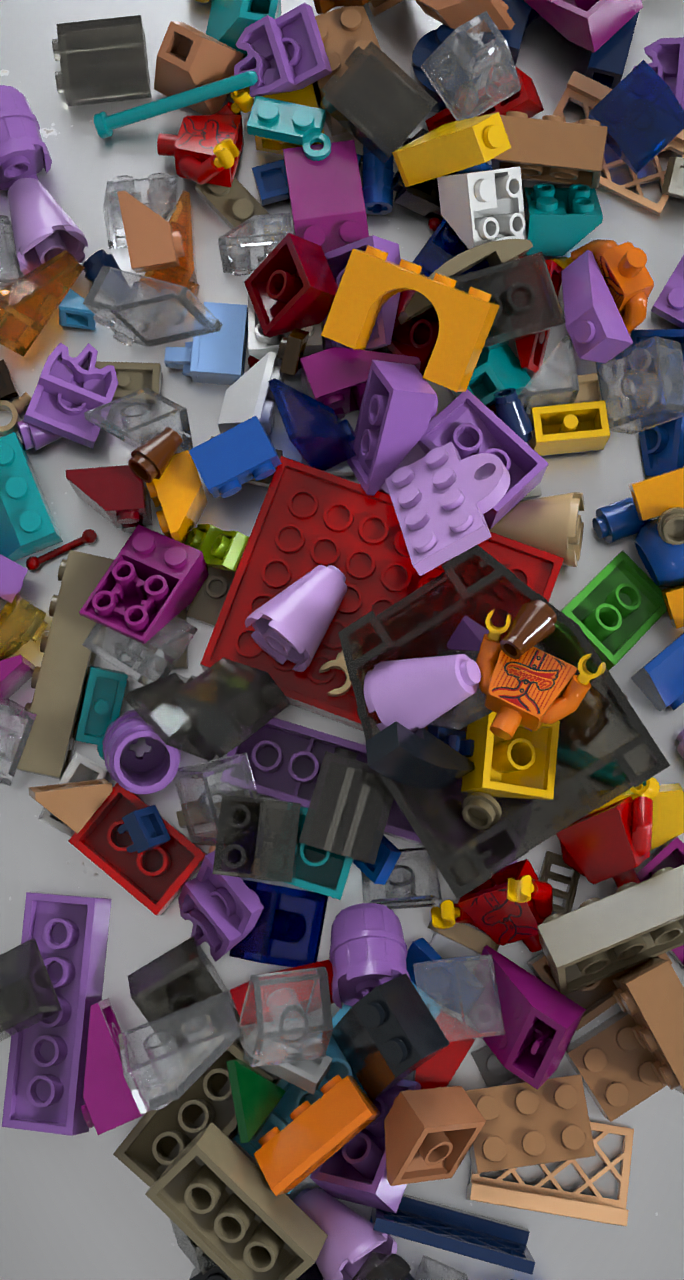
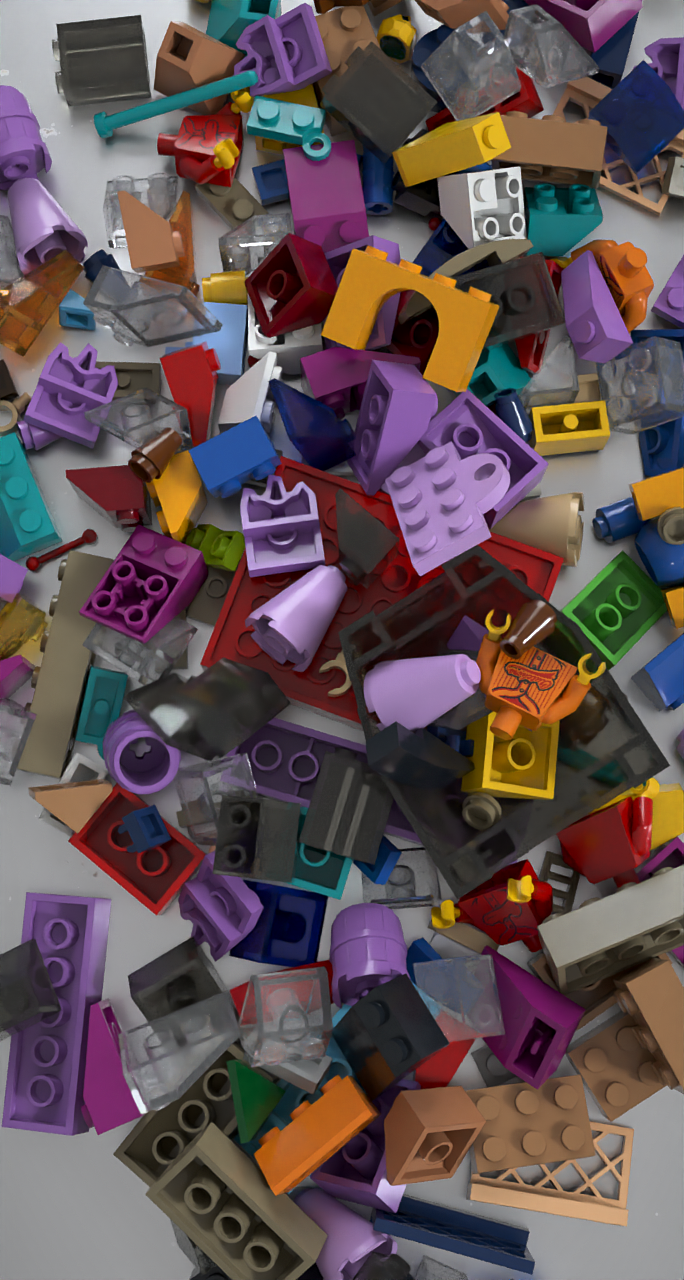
(193, 385): none -> red slope
(225, 288): none -> yellow brick
(281, 529): none -> medium lavender plate
(291, 351): dark brown plate -> none
(362, 541): none -> clear smoke slope
(397, 38): none -> yellow rock
(546, 48): none -> clear slope

